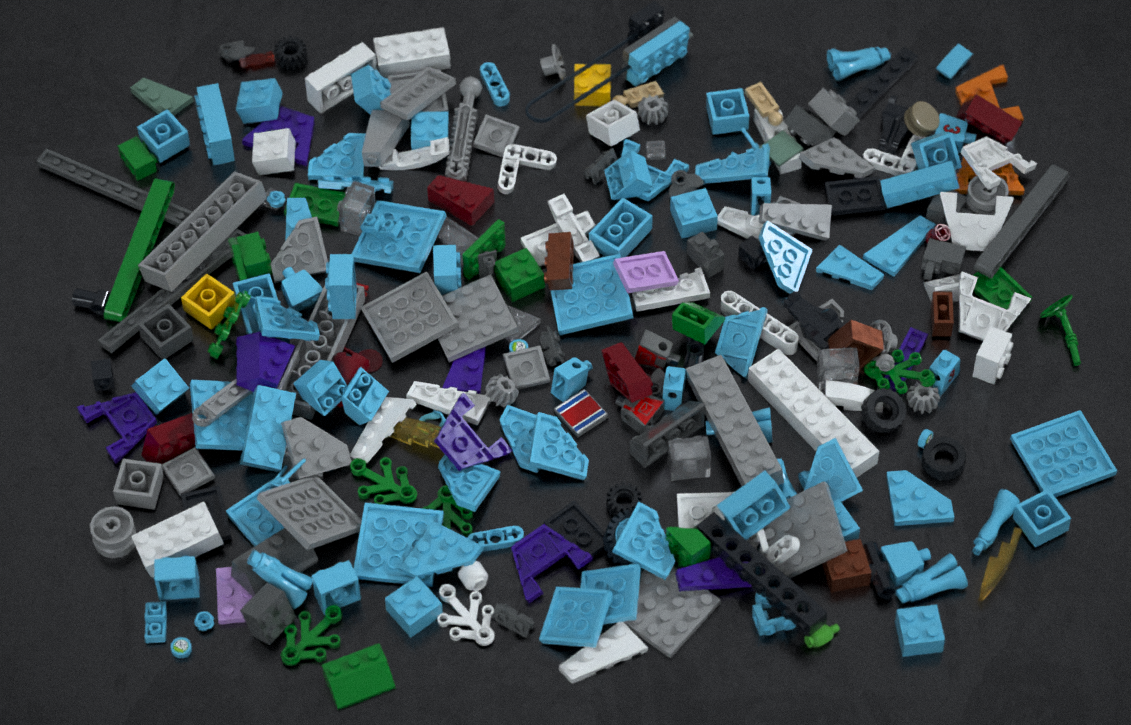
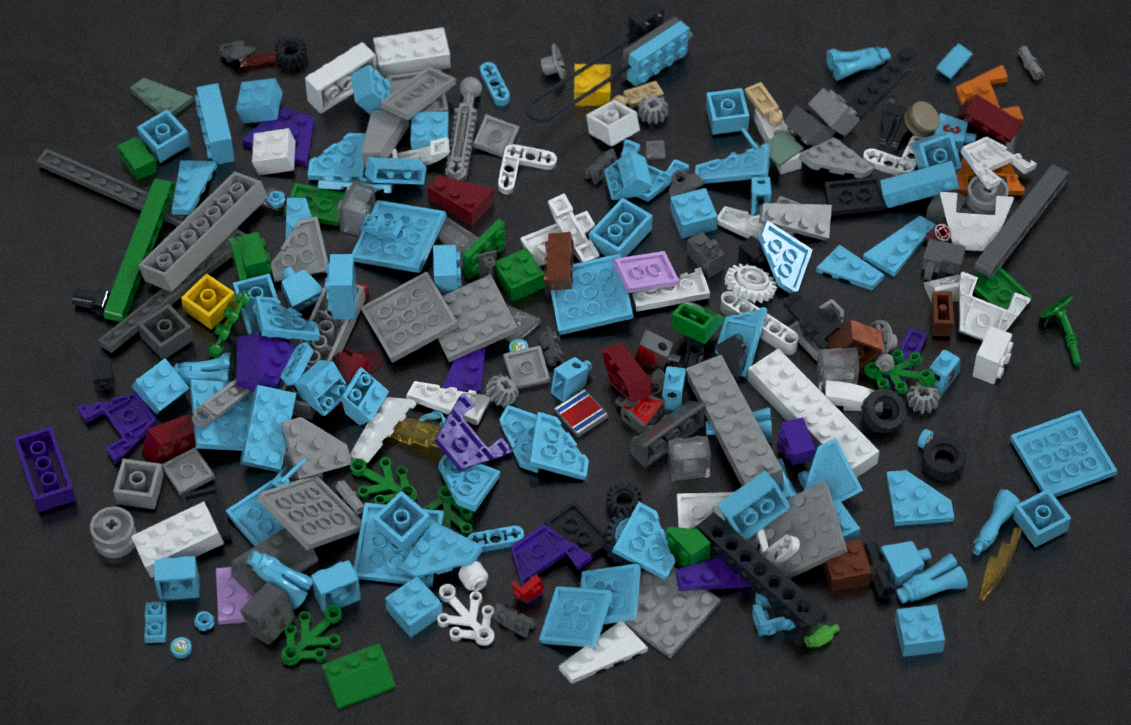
(44, 469): none -> dark purple brick
(190, 184): none -> medium azure wing
(212, 370): none -> medium azure piece
(296, 364): none -> medium azure beam
(350, 497): none -> light grey axle
(395, 170): none -> medium azure brick
(402, 521): none -> medium azure brick
(529, 590): none -> red bracket
(734, 355): none -> black slope
(750, 283): none -> white gear
(795, 441): none -> dark purple brick
(1030, 62): none -> light grey pin

